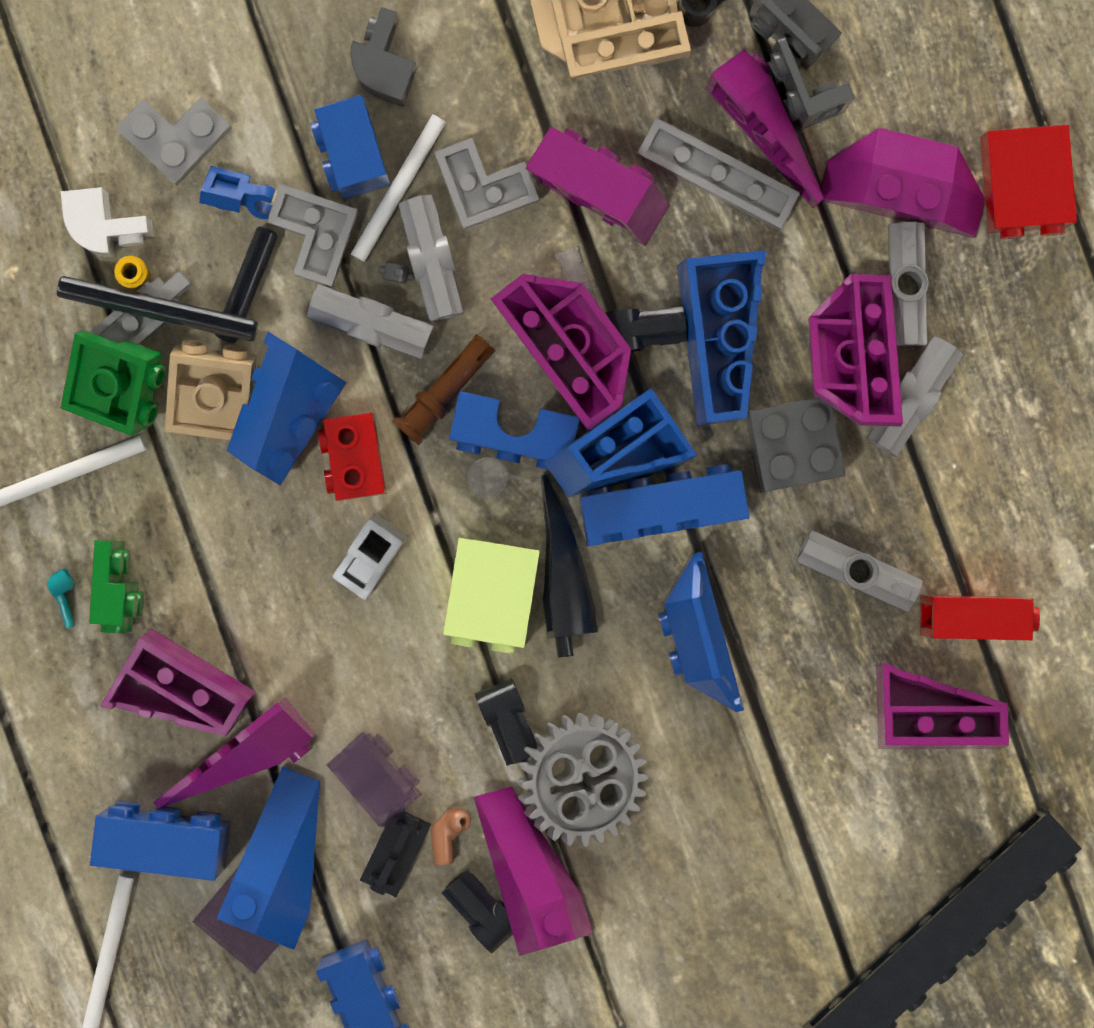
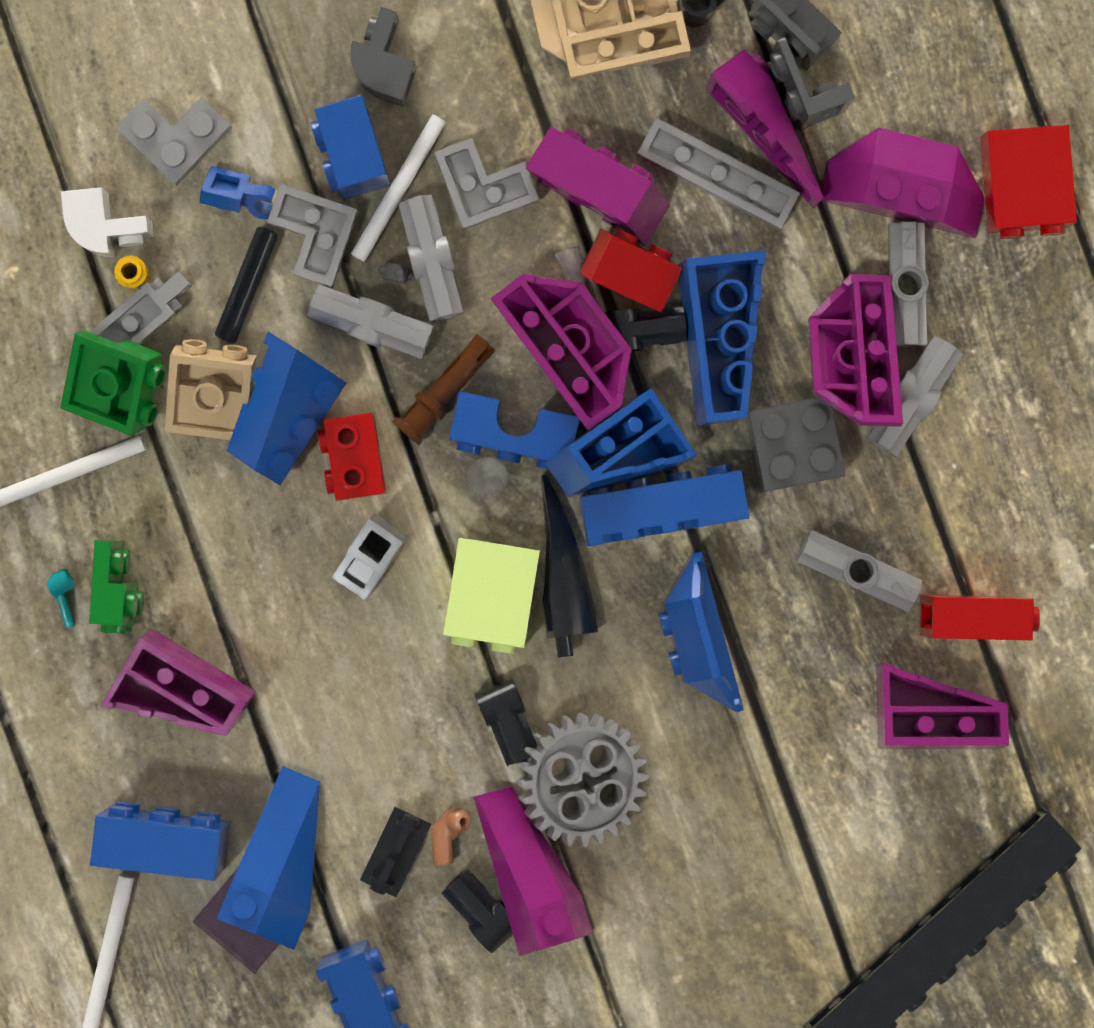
(157, 308): black axle -> none
(259, 746): magenta wedge -> none
(375, 778): clear purple brick -> none
(630, 269): none -> red brick

